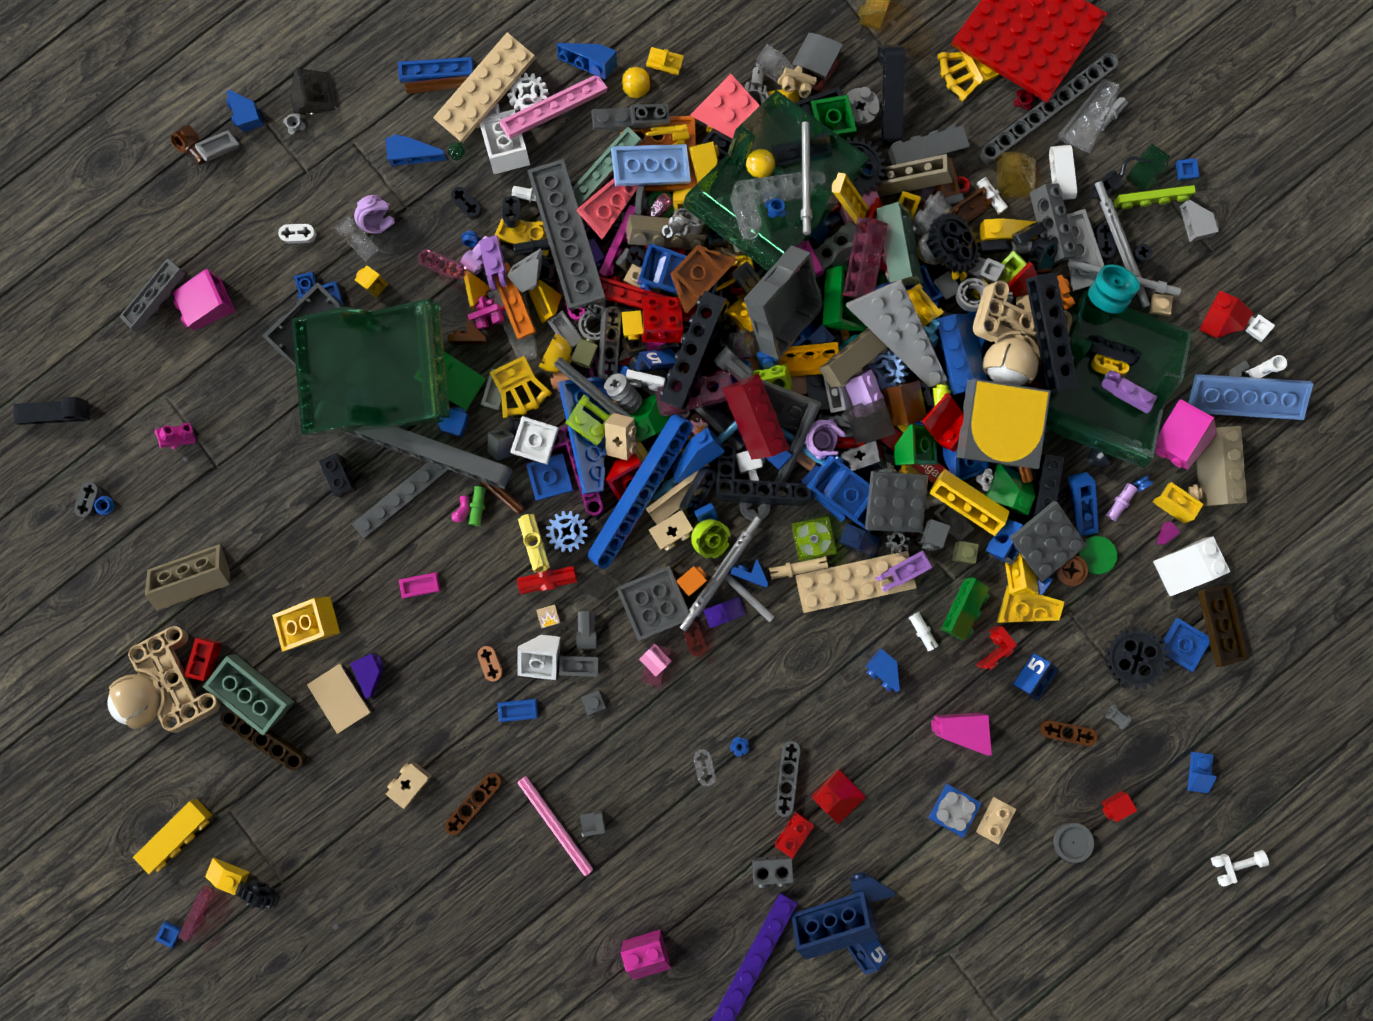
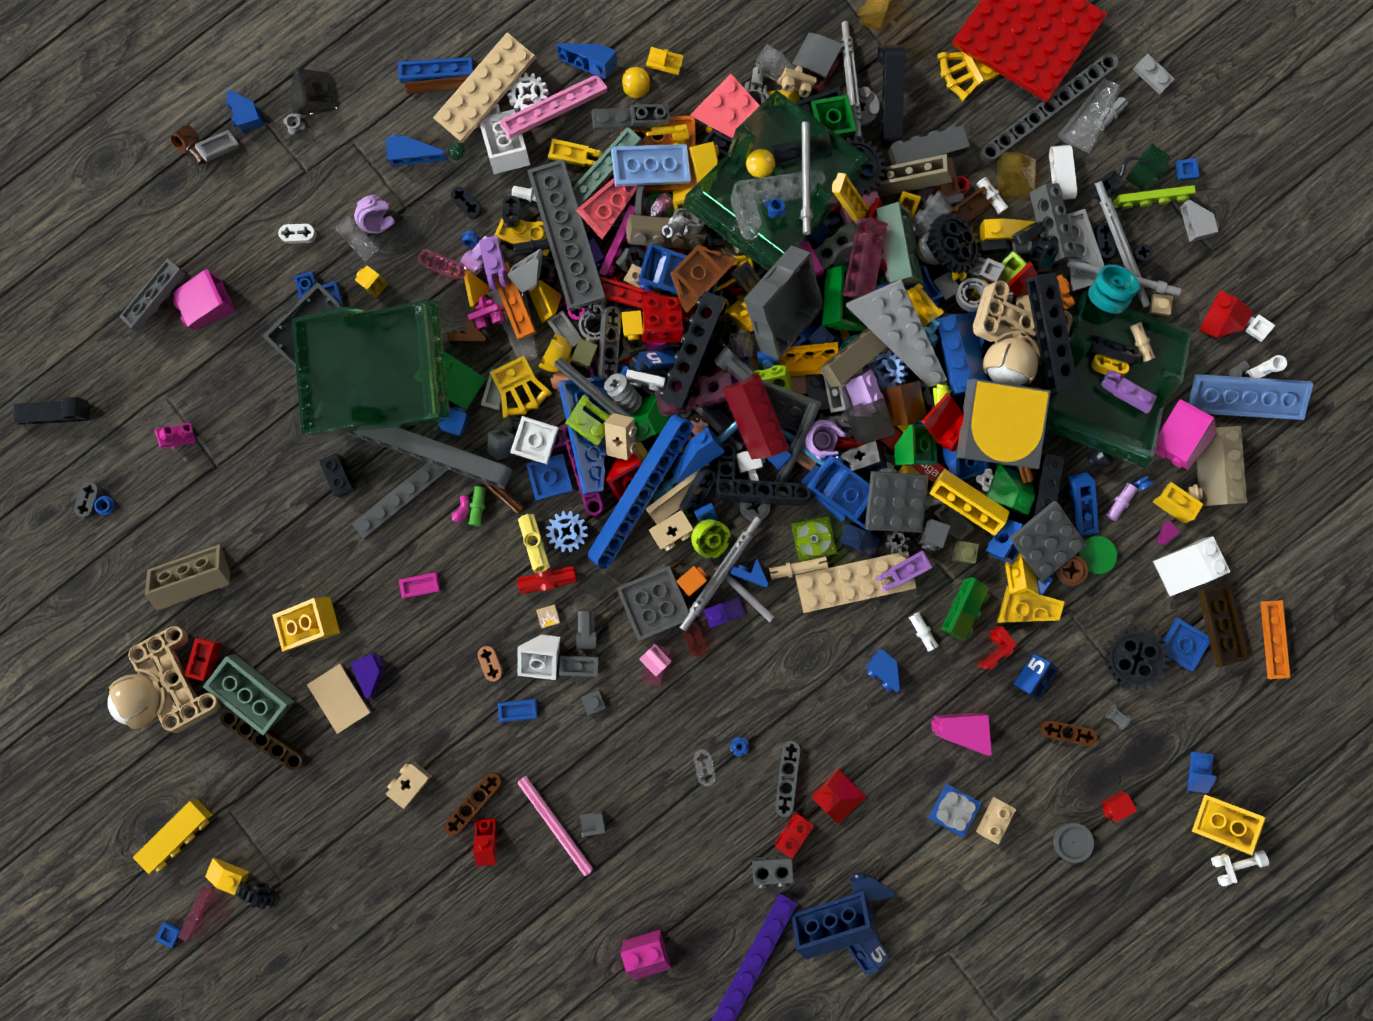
(485, 842): none -> red slope
(572, 153): none -> yellow hinge
(851, 77): none -> light grey axle
(1018, 102): dark red plate -> none
(1142, 342): none -> tan pin
(1153, 74): none -> light grey plate
(1229, 825): none -> yellow slope
(1275, 639): none -> orange plate

